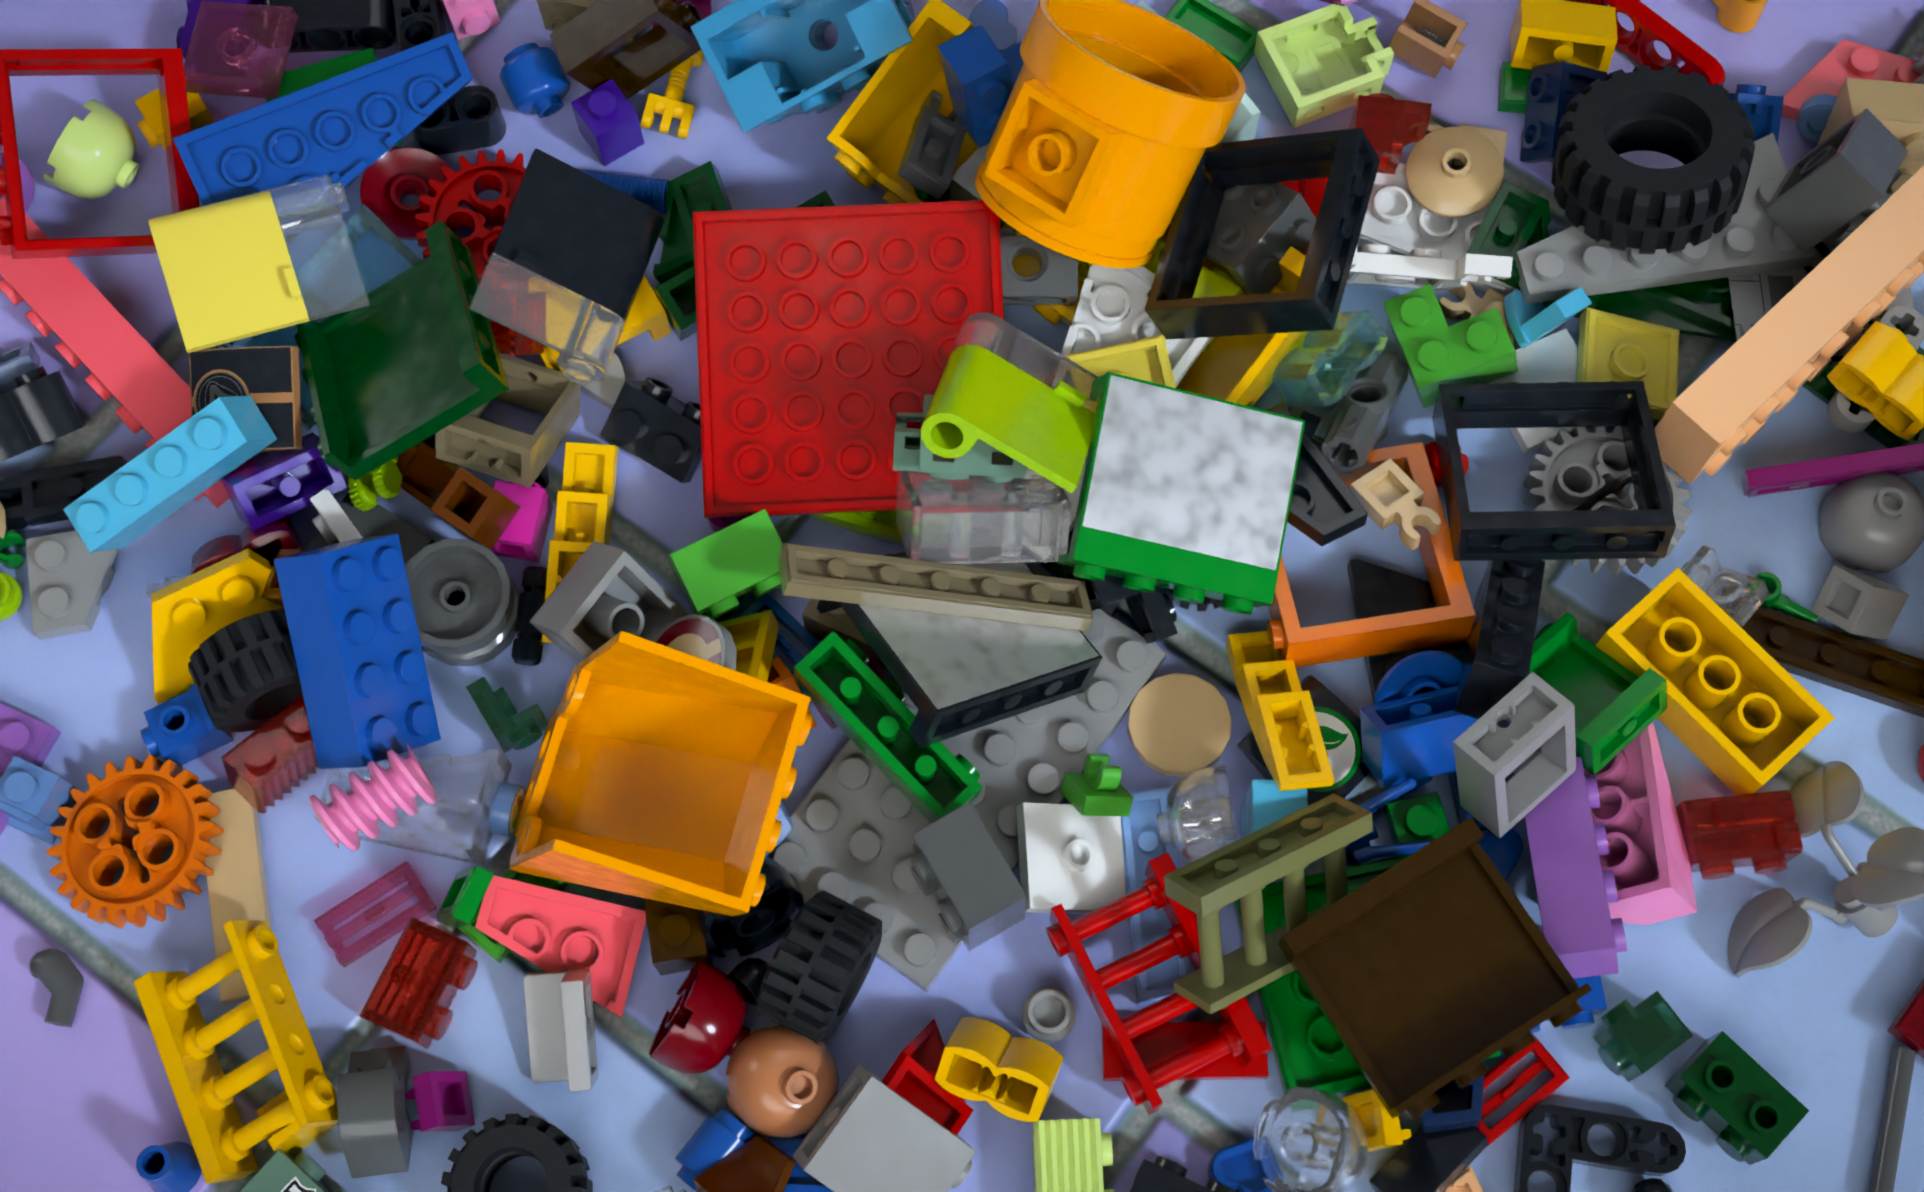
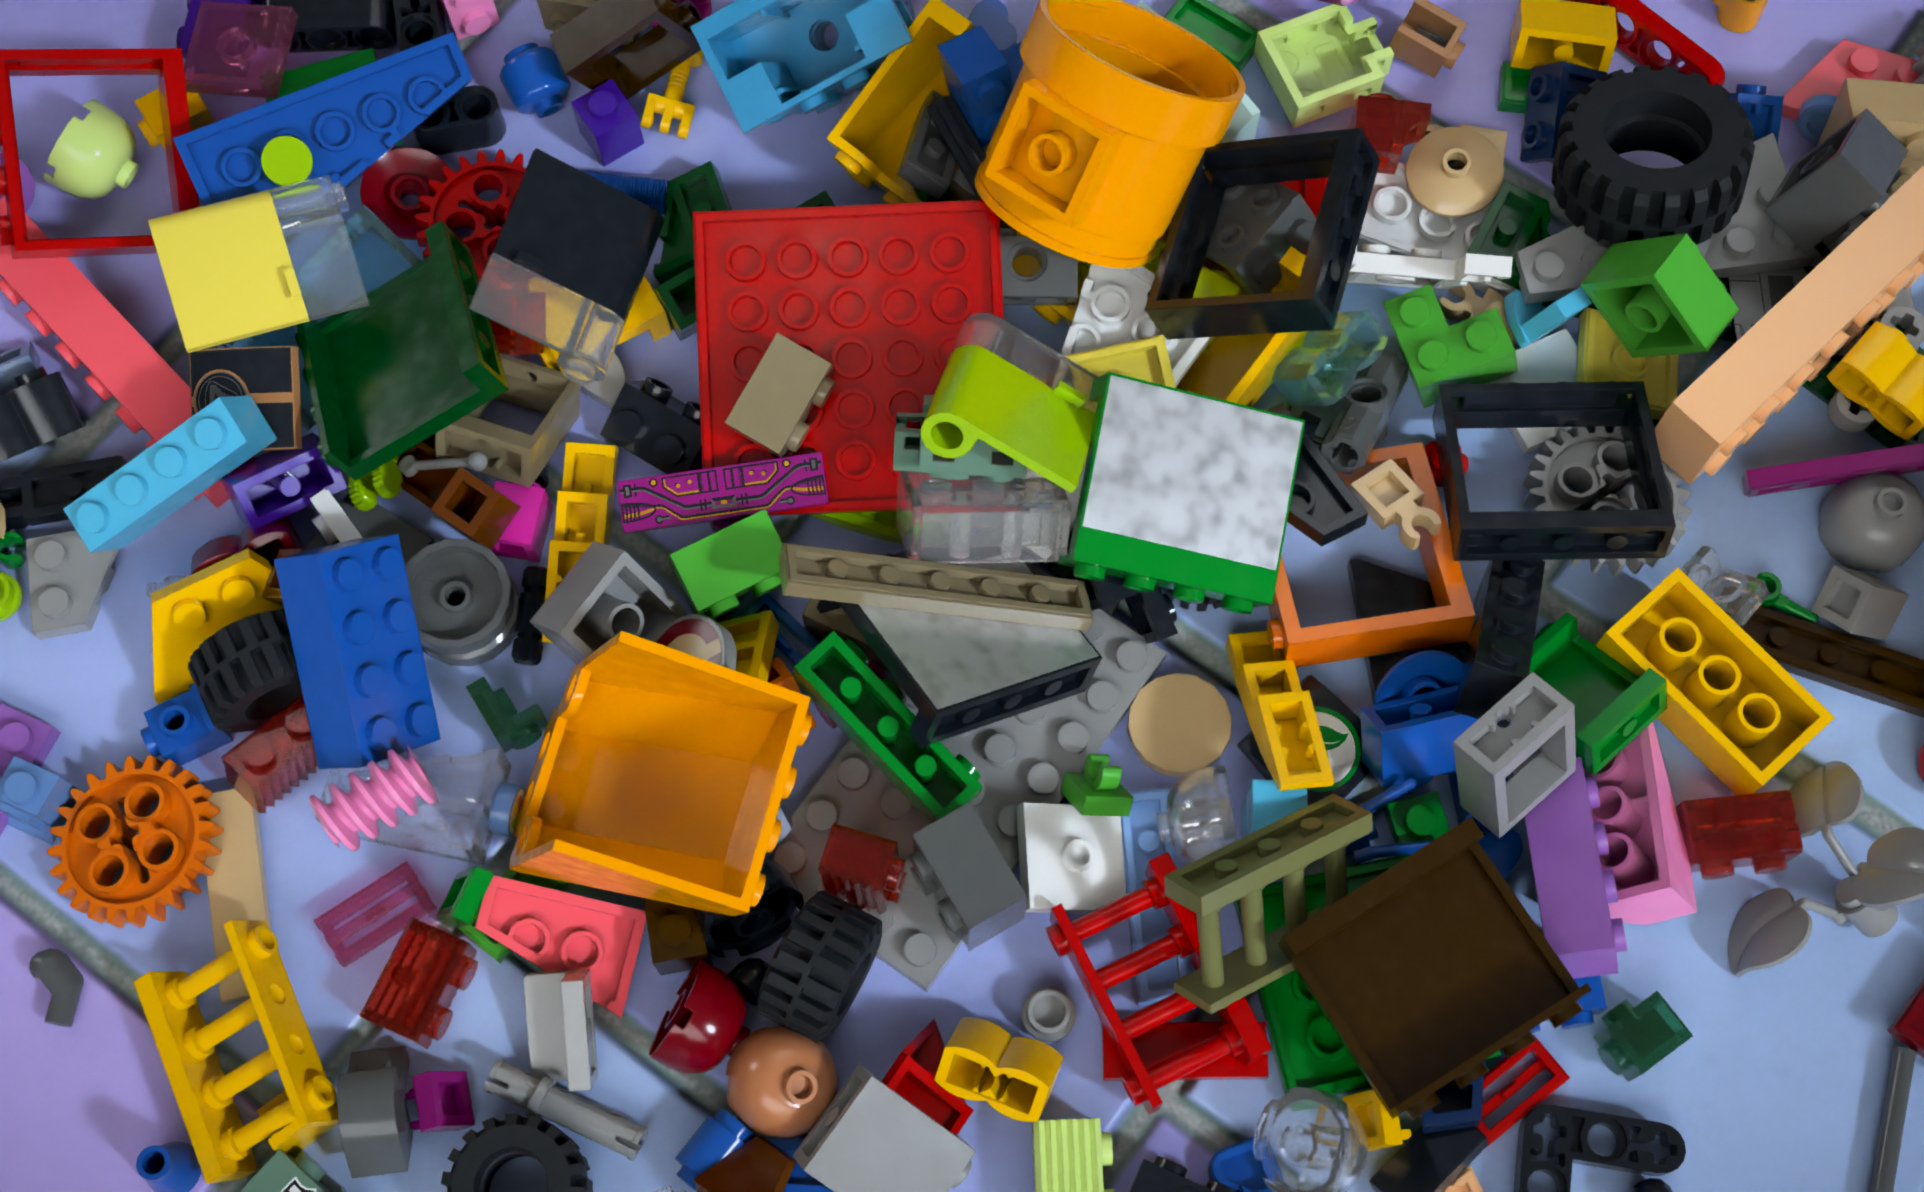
(286, 160): none -> lime tile
(410, 465): none -> light grey hinge
(548, 1101): none -> light grey pin
(722, 492): none -> magenta tile
(781, 397): none -> dark tan brick
(862, 868): none -> clear red brick
(958, 137): none -> black axle
(1660, 296): none -> bright green brick
(1735, 1099): dark green brick -> none

